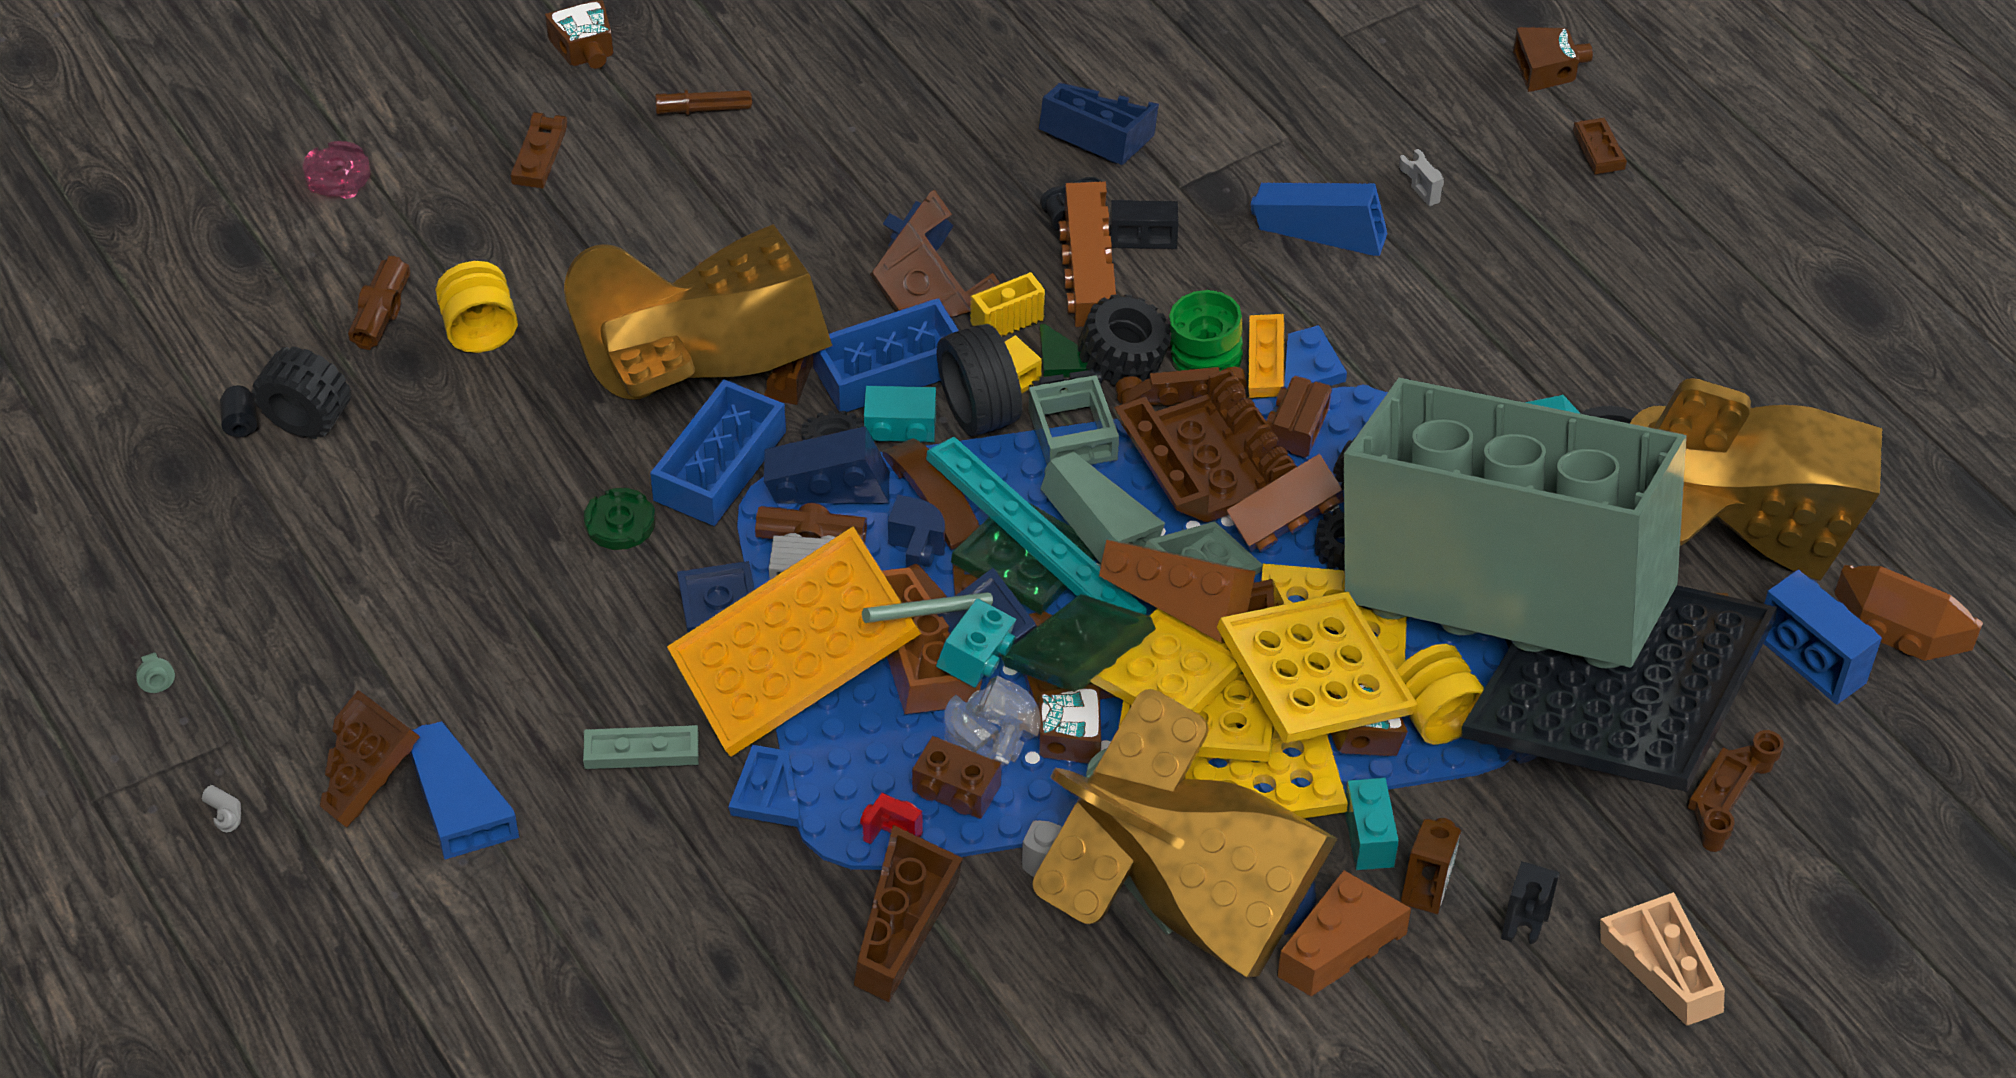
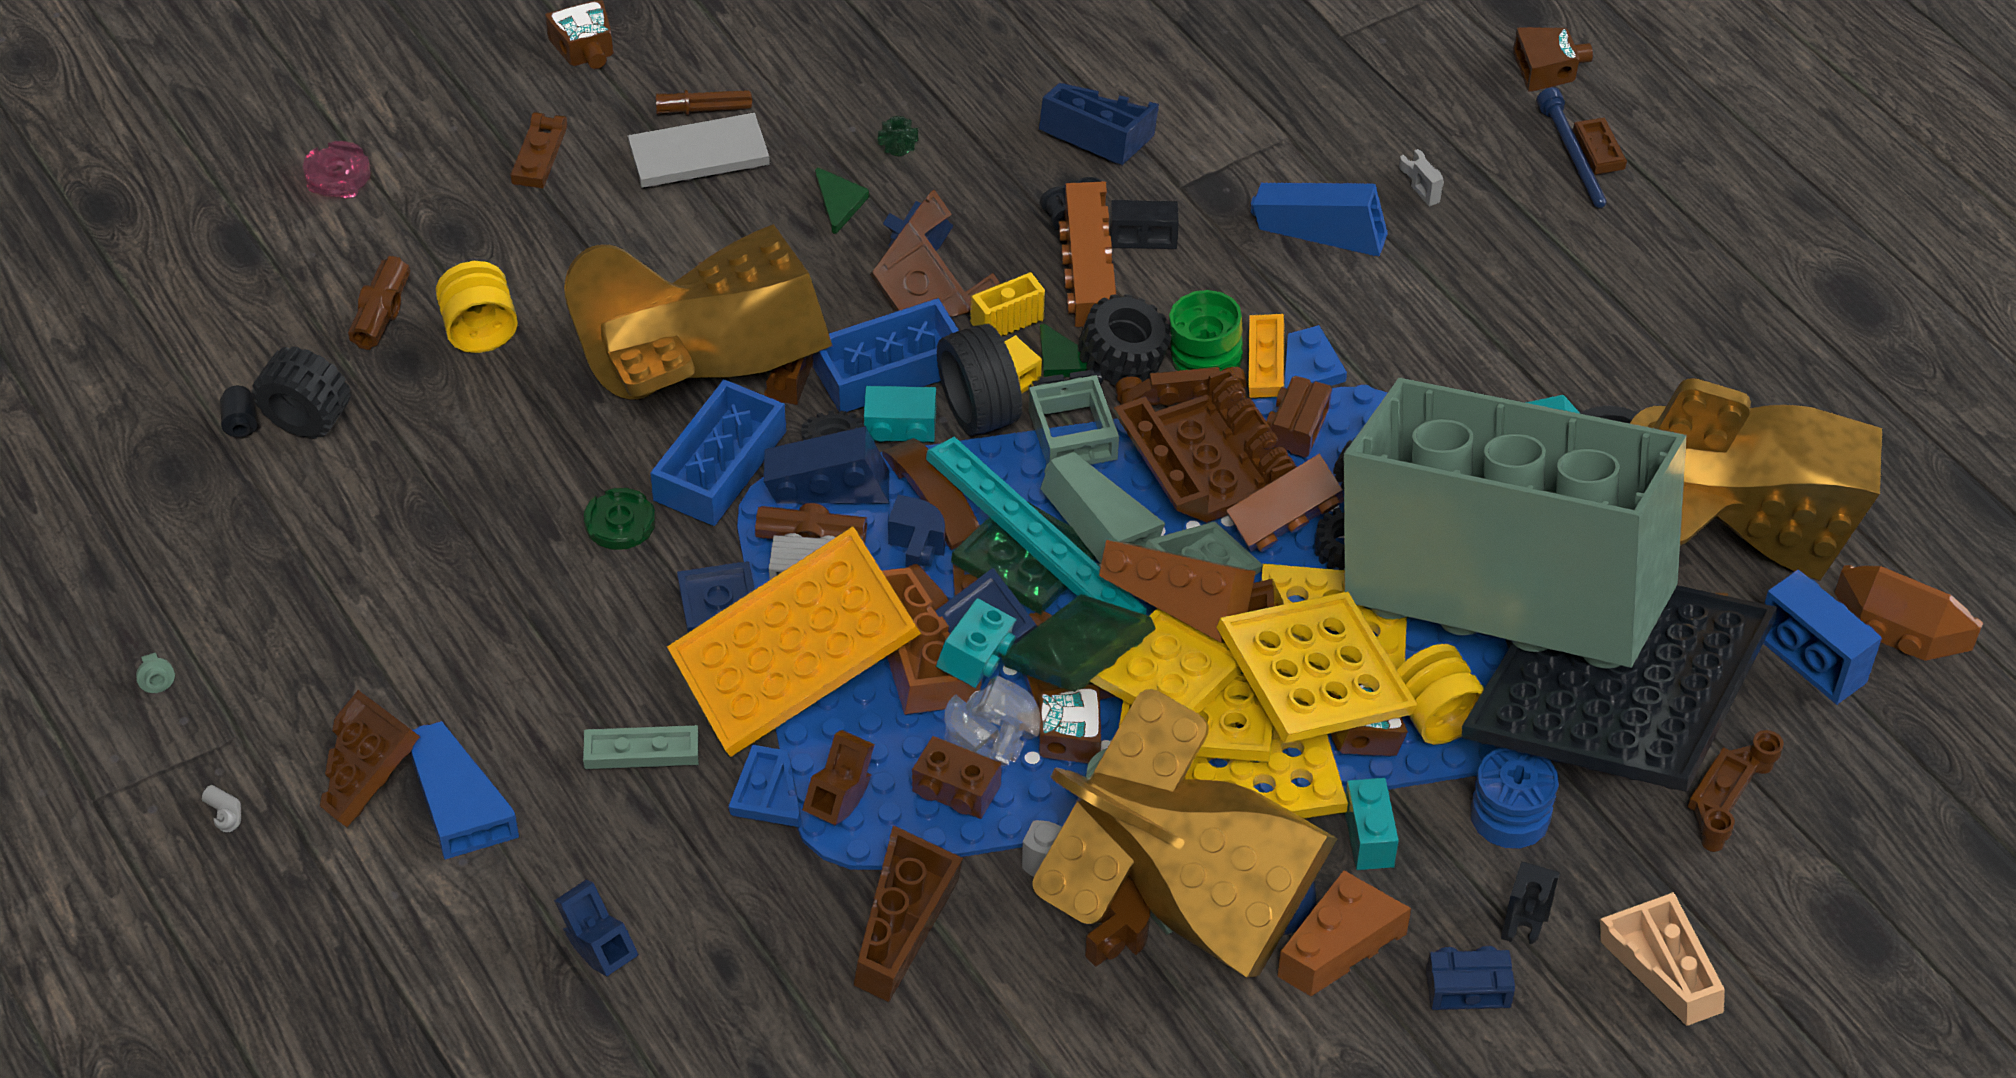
(592, 931): none -> dark blue brick
(698, 150): none -> light grey tile
(839, 197): none -> dark green tile
(843, 781): none -> reddish brown brick
(889, 812): red bracket -> none
(898, 136): none -> clear green gear
(924, 607): sand green bar -> none
(1122, 926): none -> reddish brown brick
(1435, 847): reddish brown torso -> none
(1470, 979): none -> dark blue brick
(1513, 798): none -> blue wheel
(1552, 104): none -> dark blue piece

